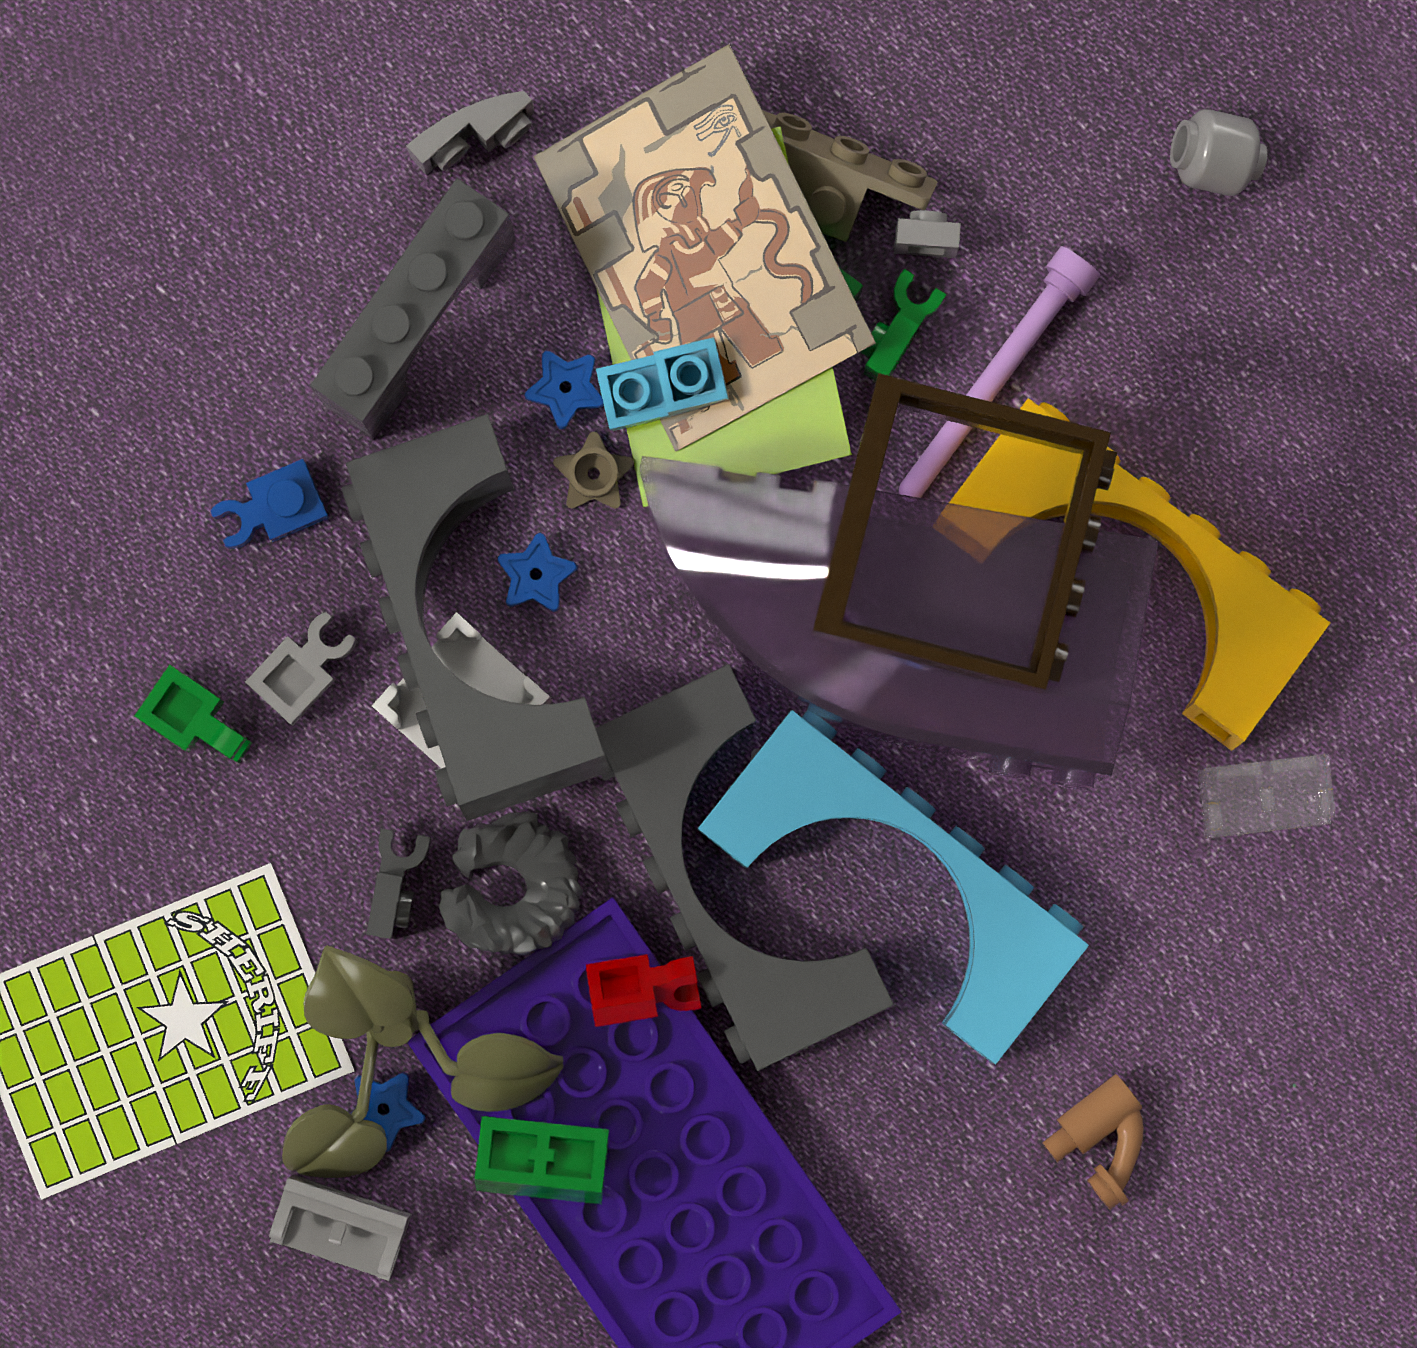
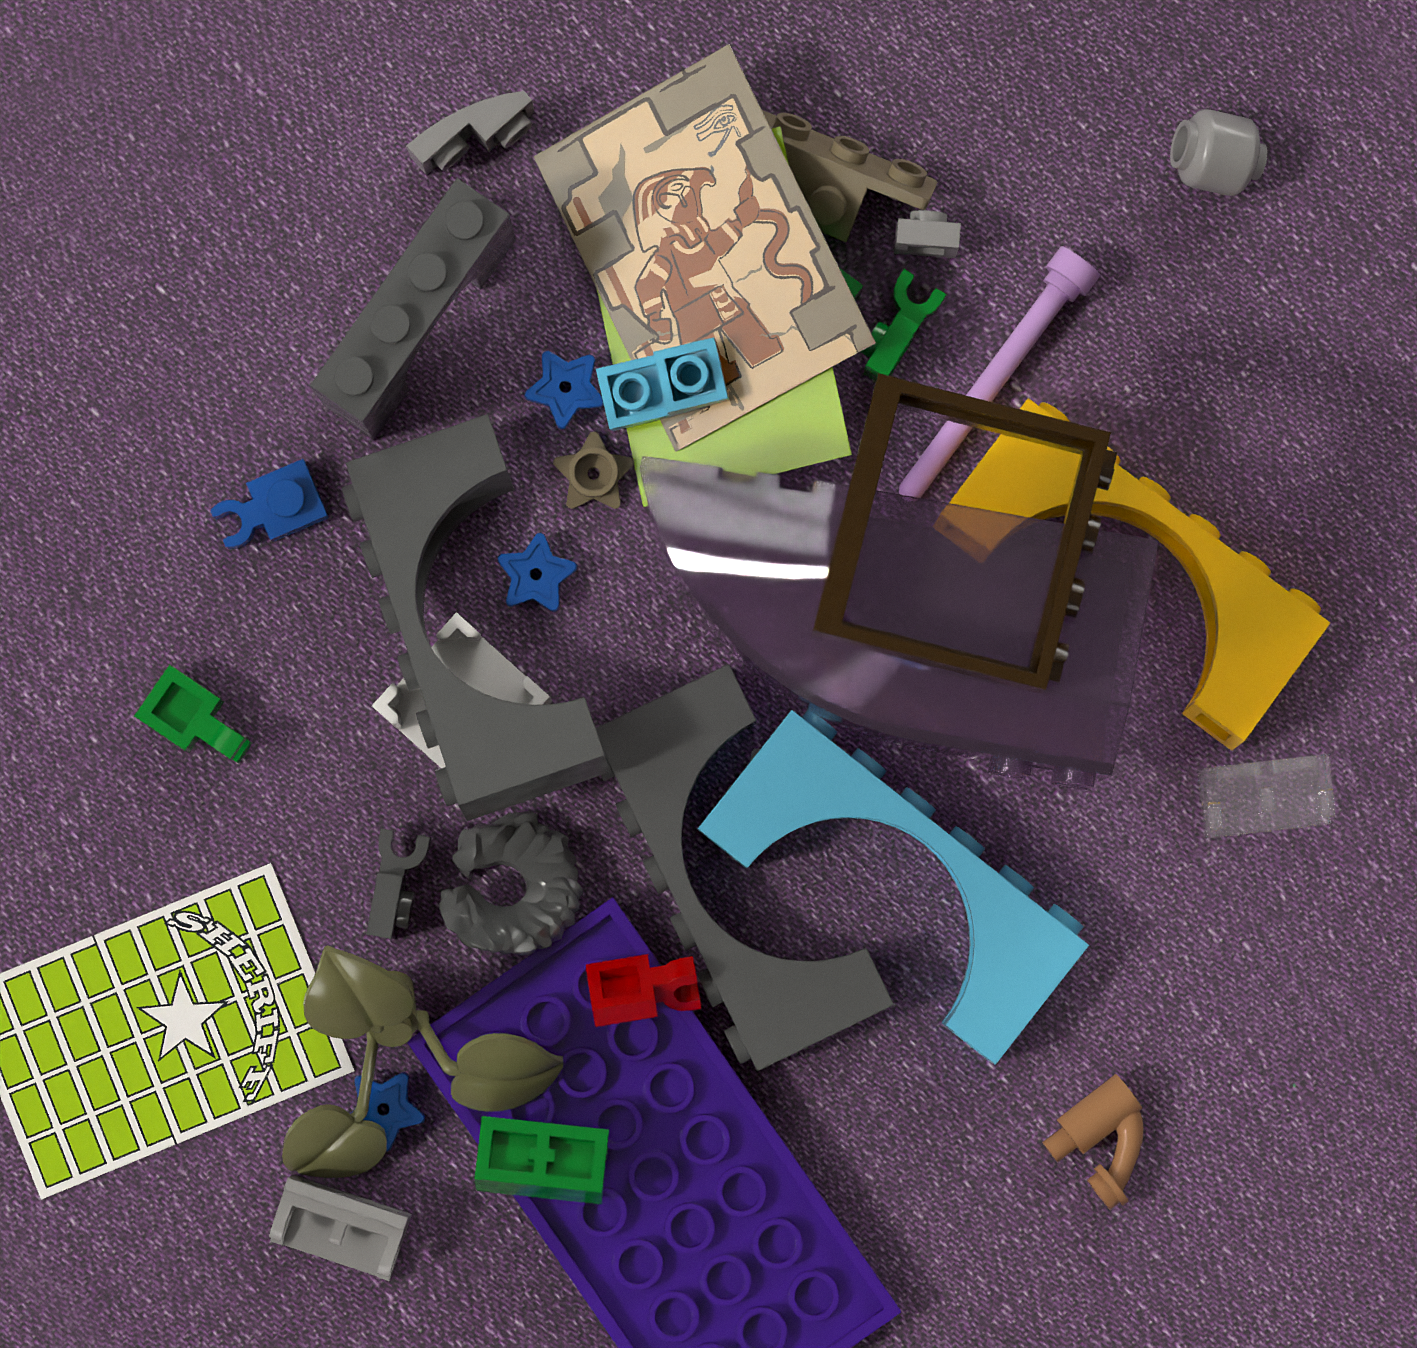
(295, 675): light grey plate -> none

